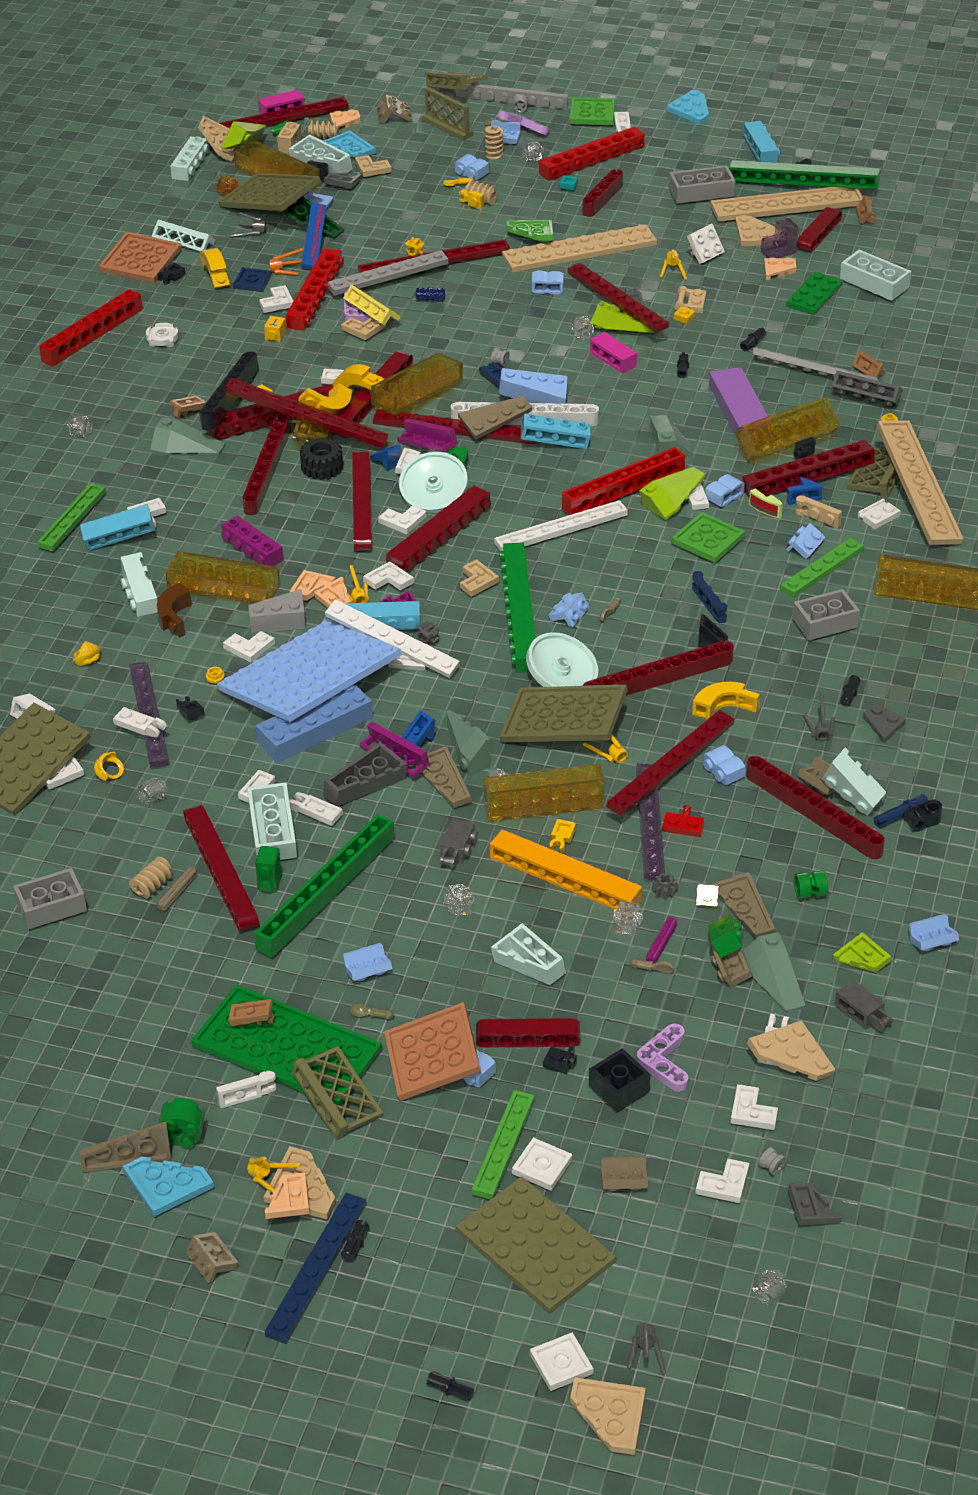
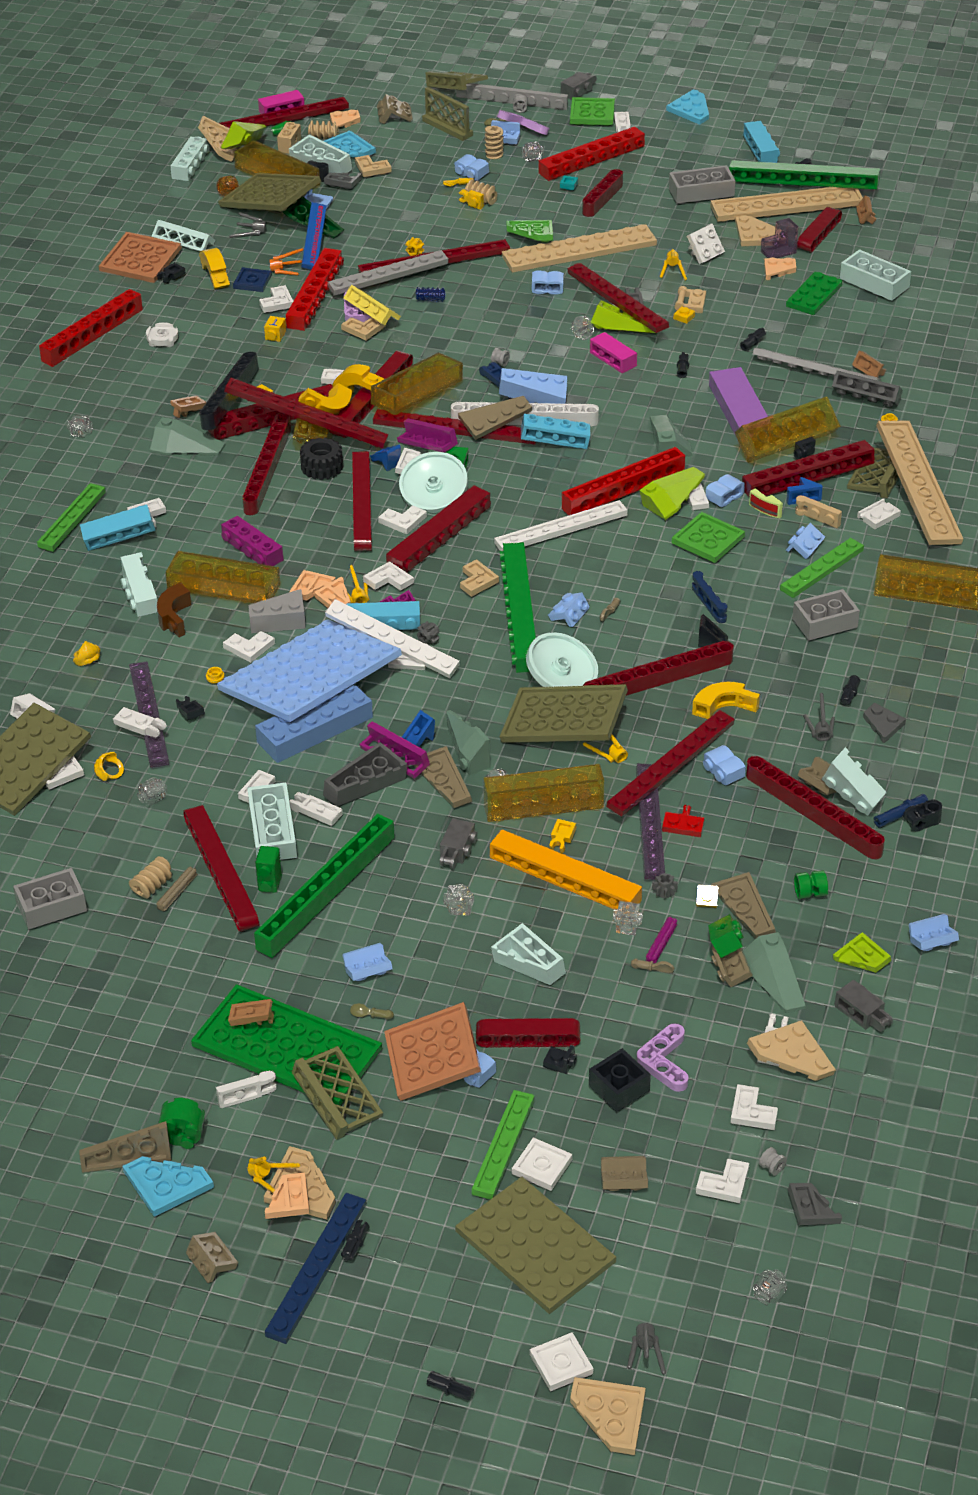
(578, 84): none -> flat silver brick

